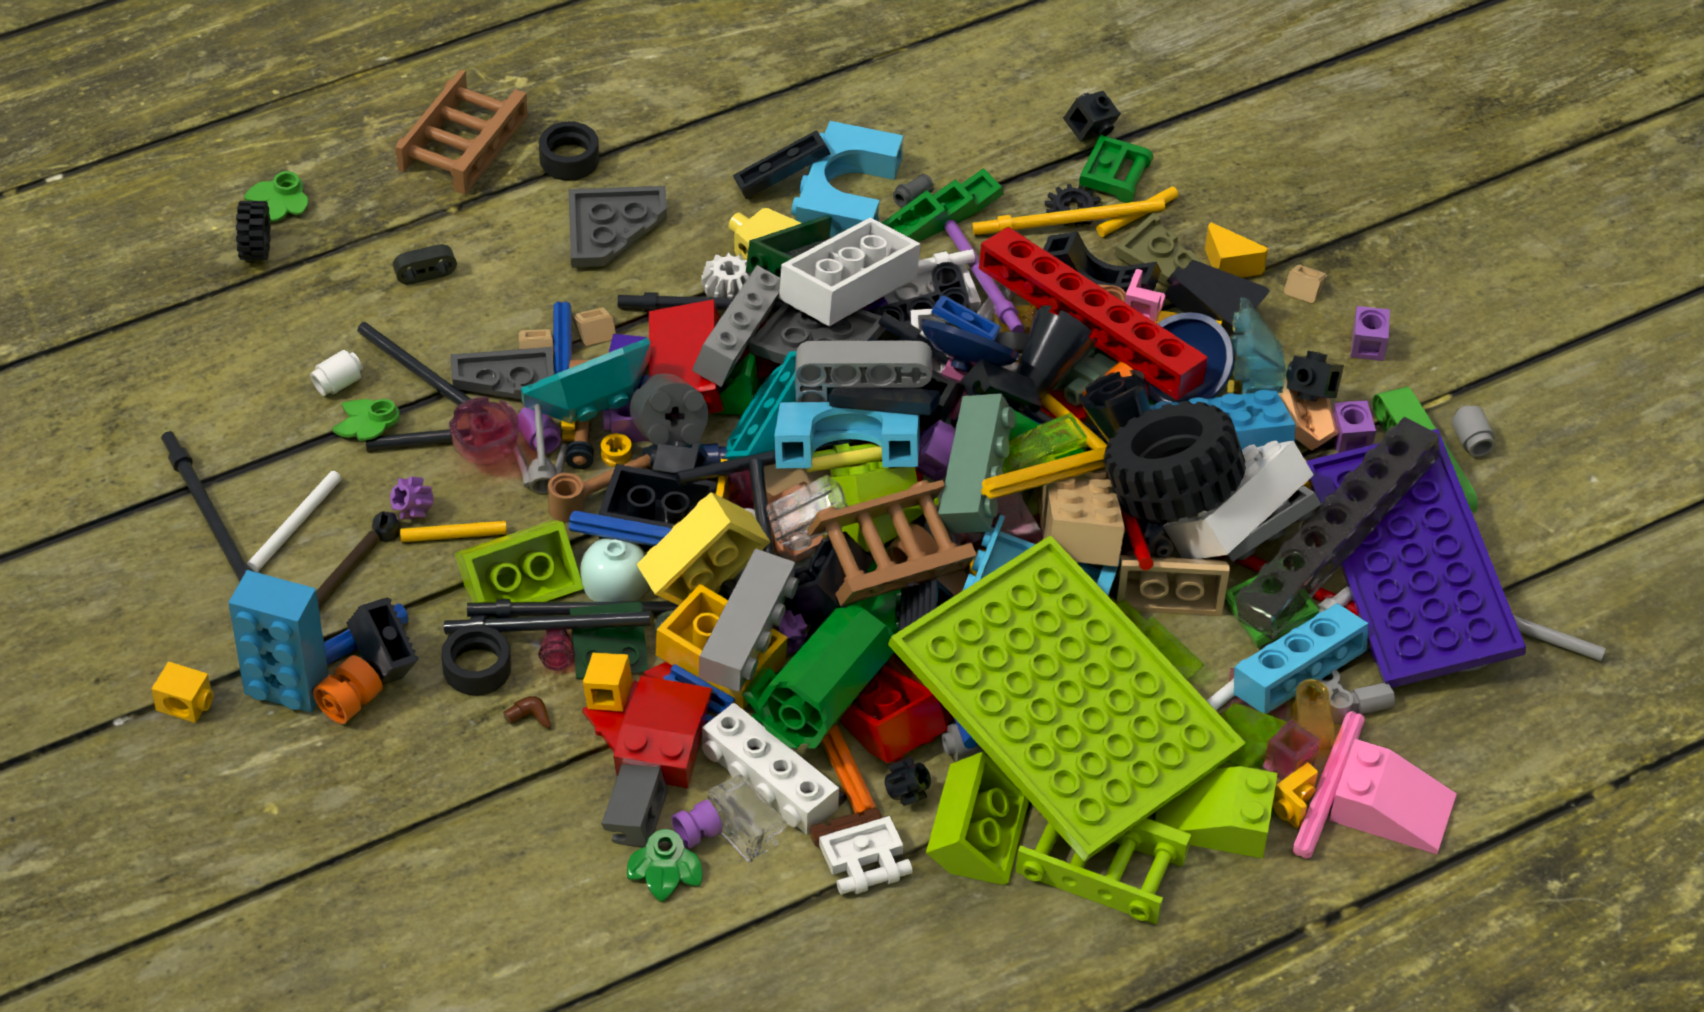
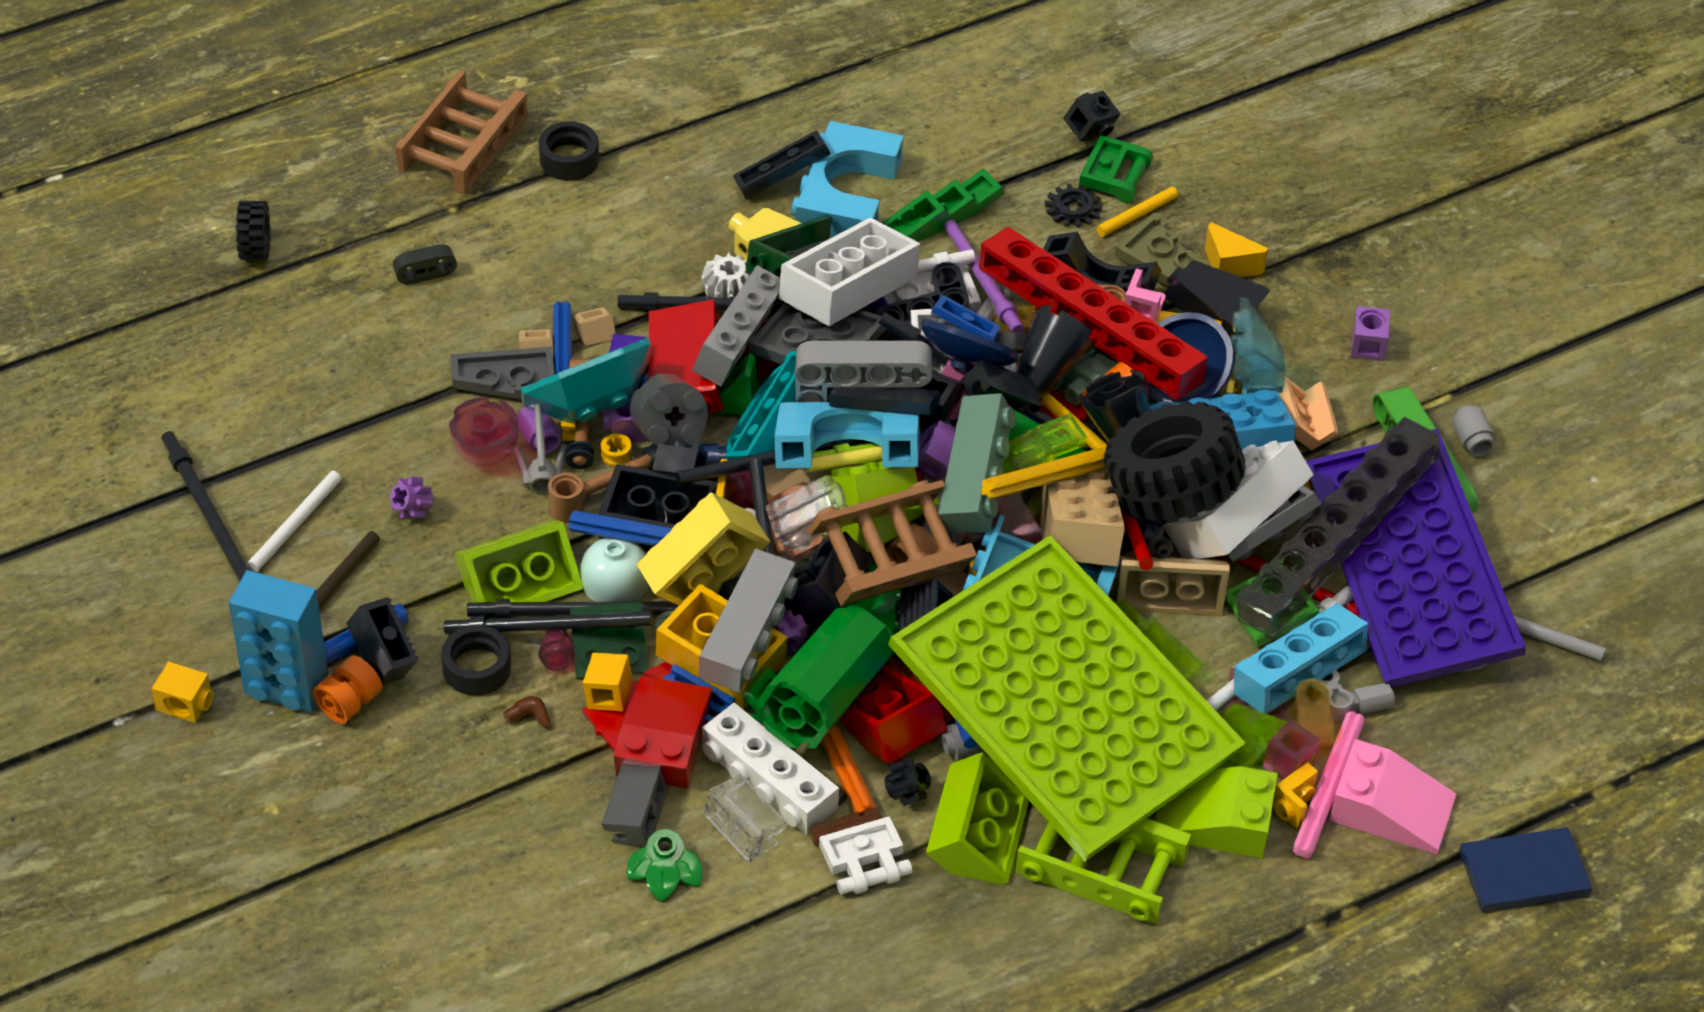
(282, 194): bright green plate -> none
(336, 373): white brick -> none
(367, 418): bright green plate -> none
(393, 526): black hinge -> none
(409, 440): black bar -> none
(412, 364): black bar -> none
(453, 531): yellow bar -> none
(611, 221): dark grey plate -> none
(697, 824): medium lavender wheel -> none
(907, 192): dark grey pin -> none
(1068, 216): yellow bar -> none
(1304, 283): tan slope -> none
(1314, 376): black brick -> none
(1354, 425): medium lavender brick -> none
(1525, 869): none -> dark blue tile

